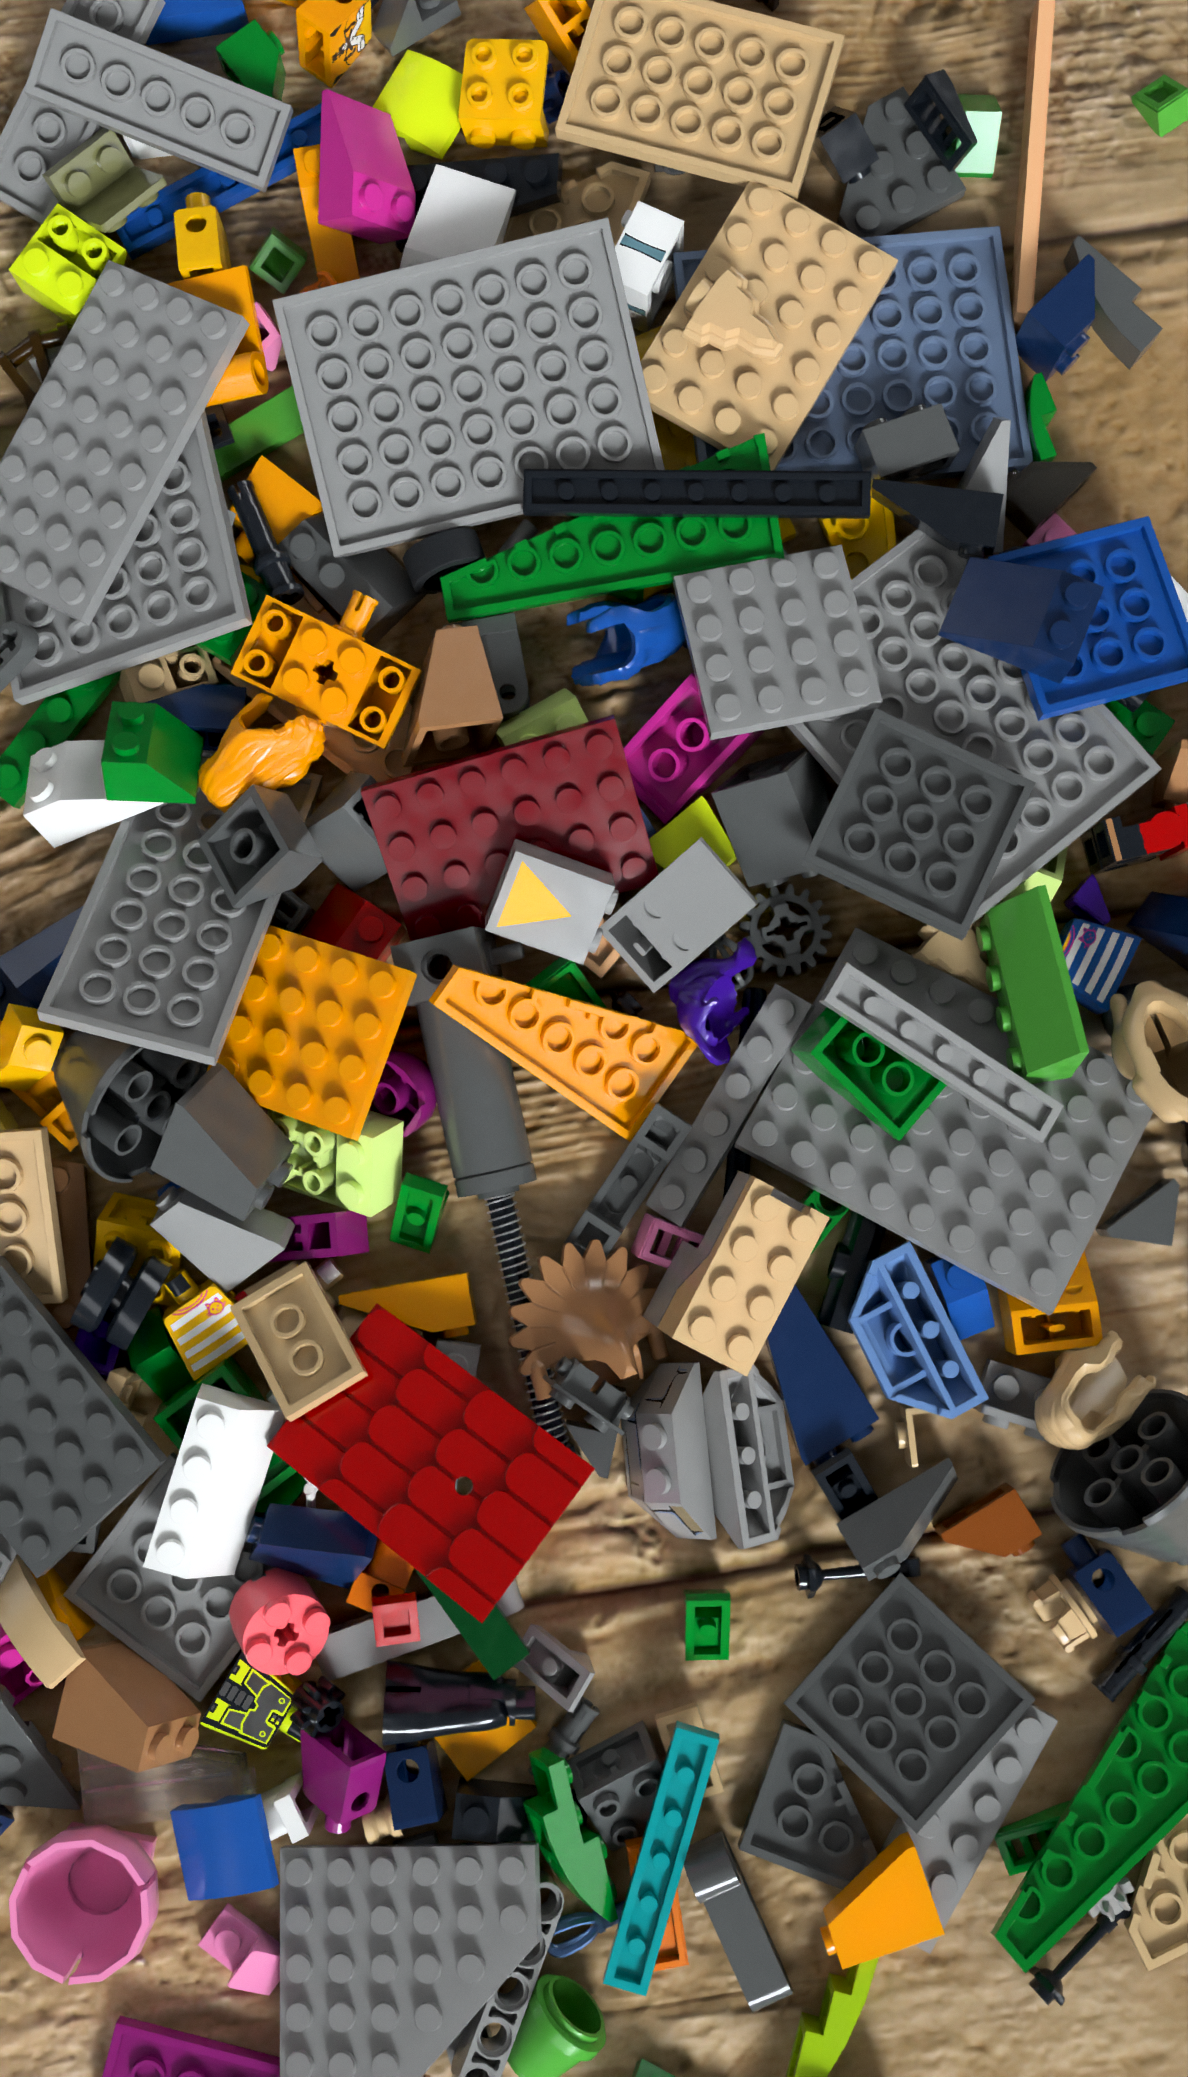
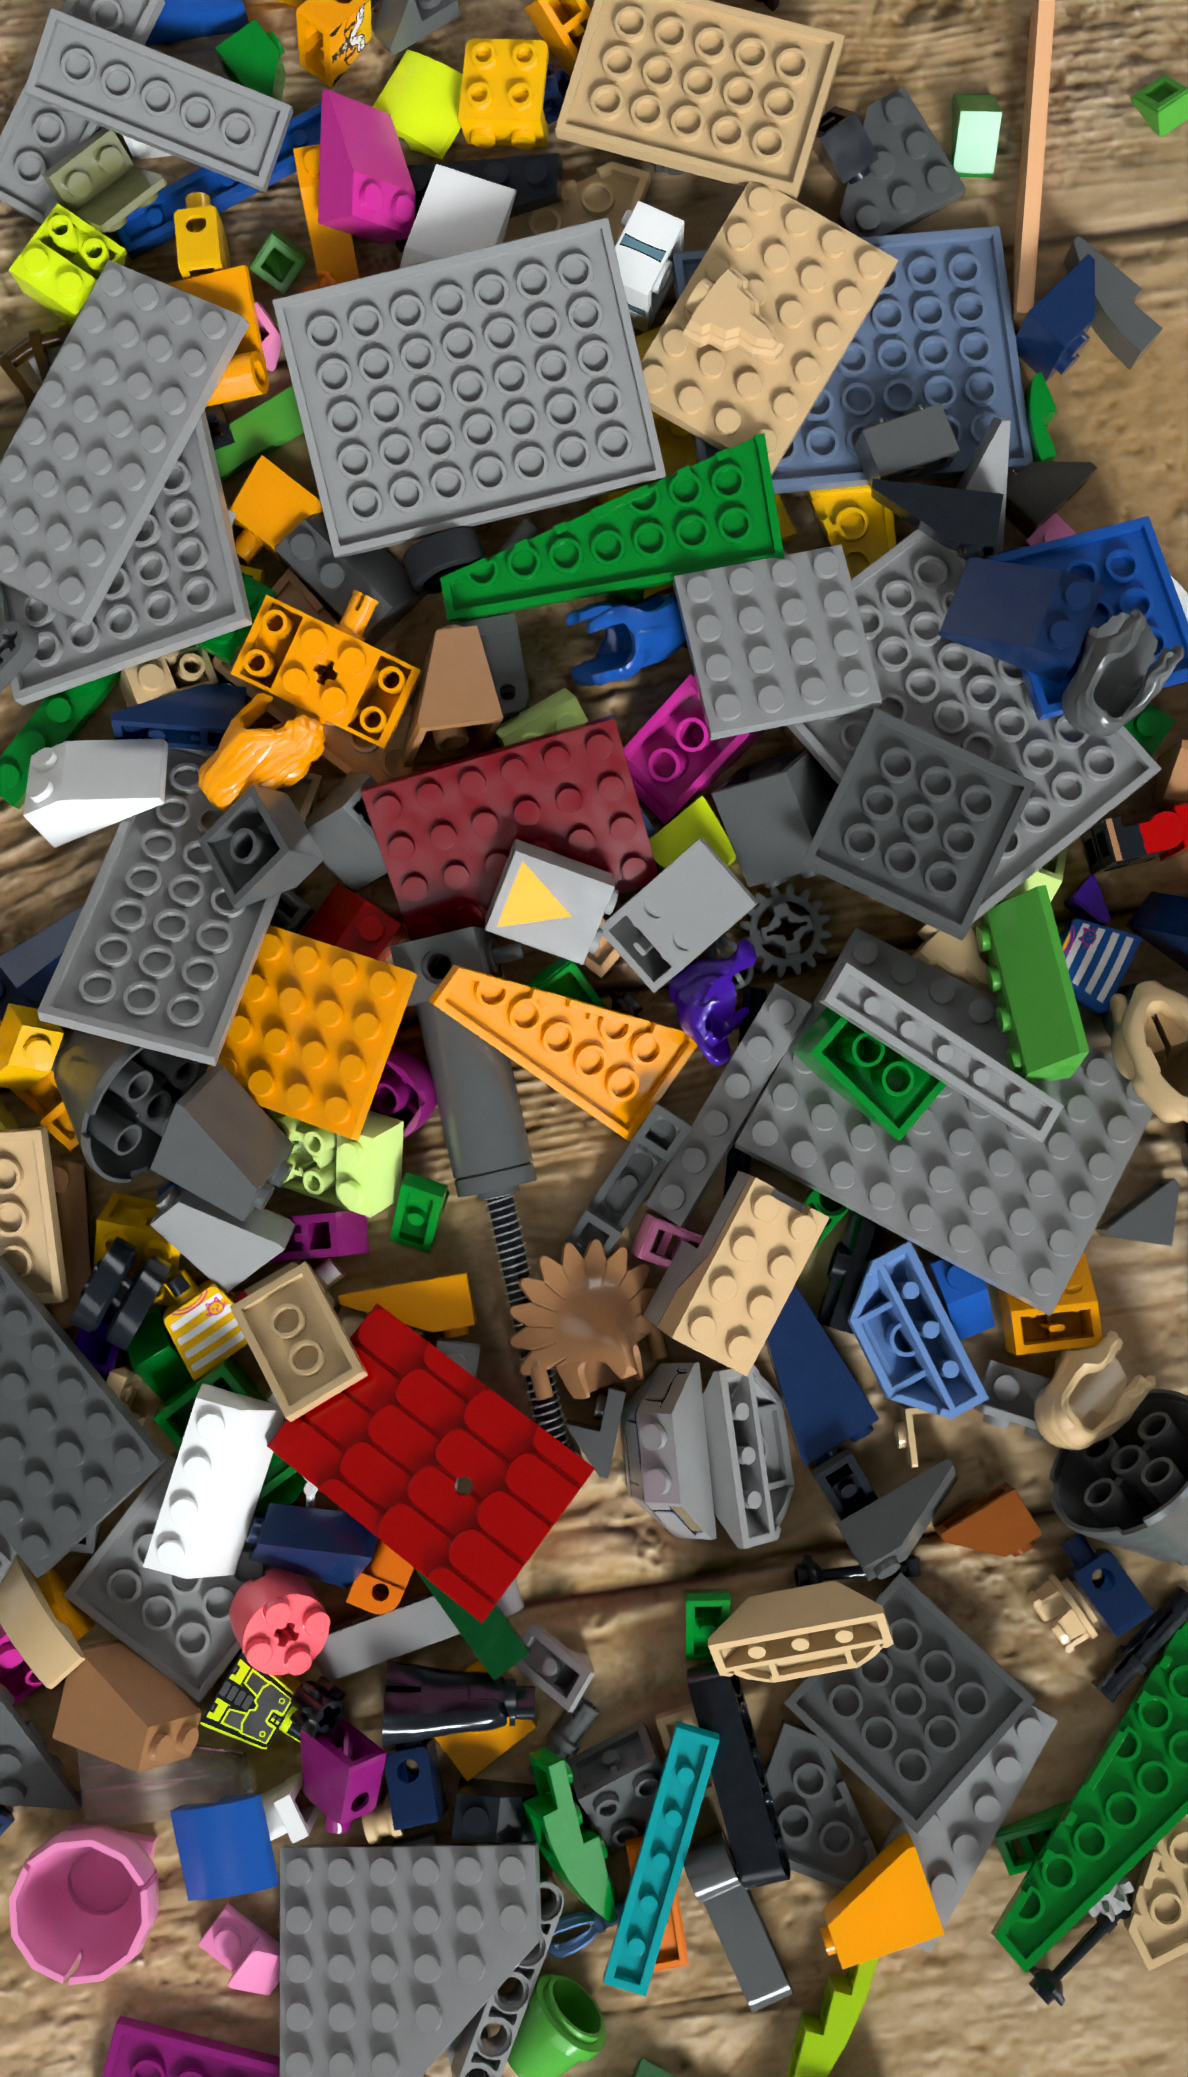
(150, 755): green slope -> none
(270, 562): black pin -> none
(395, 1619): plate -> none
(574, 1386): dark grey hinge -> none
(697, 493): black tile -> none
(740, 1778): none -> black beam
(800, 1633): none -> tan wedge
(920, 105): black slope -> none
(1113, 674): none -> dark grey hair

